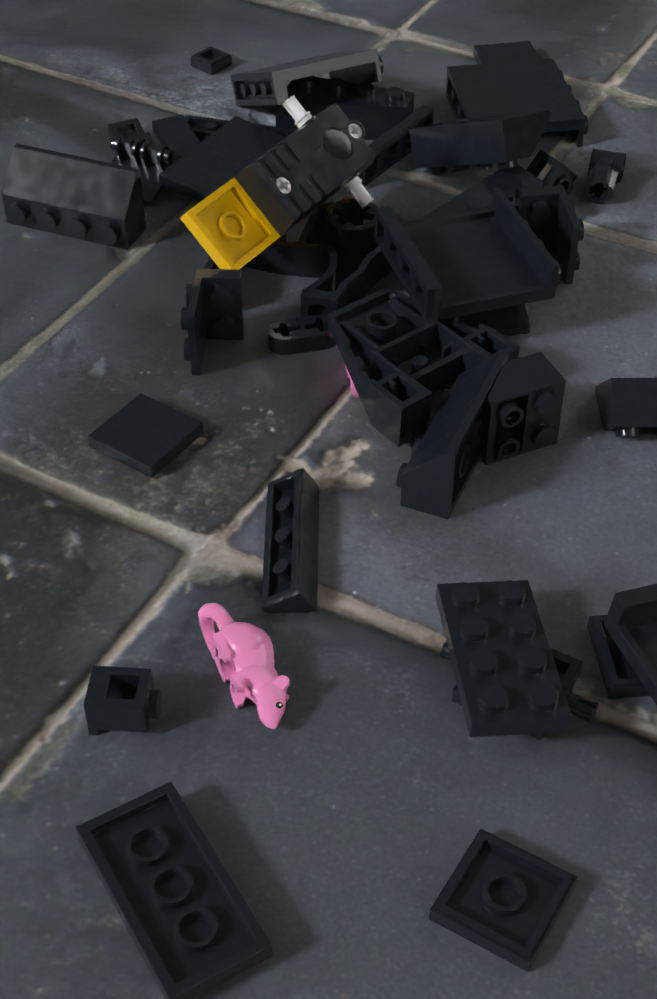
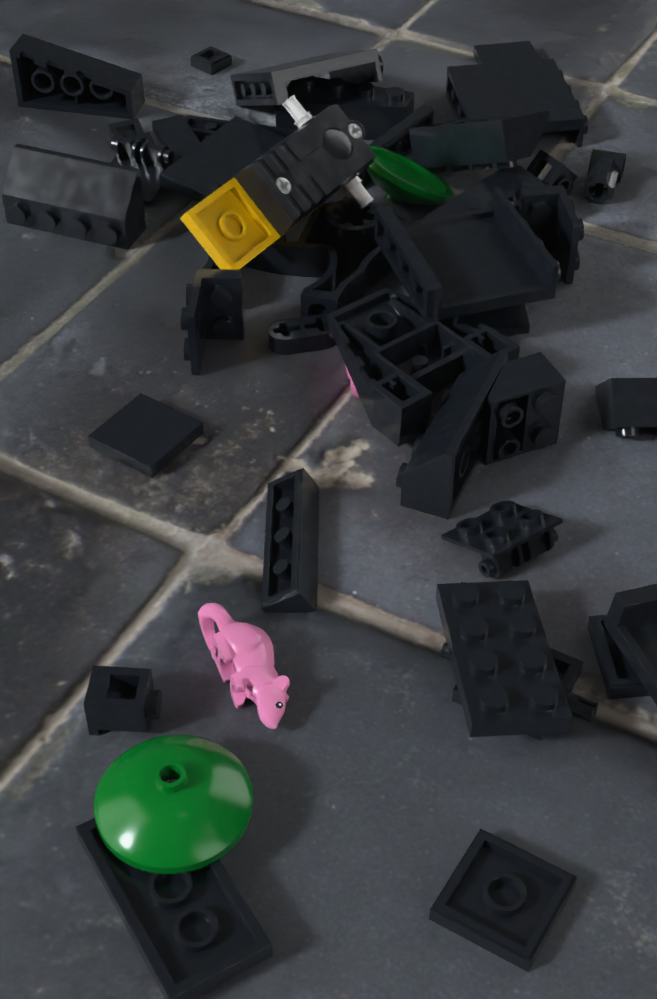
(73, 82): none -> black wedge
(179, 822): none -> green dish
(407, 180): none -> green dish
(505, 536): none -> black hinge

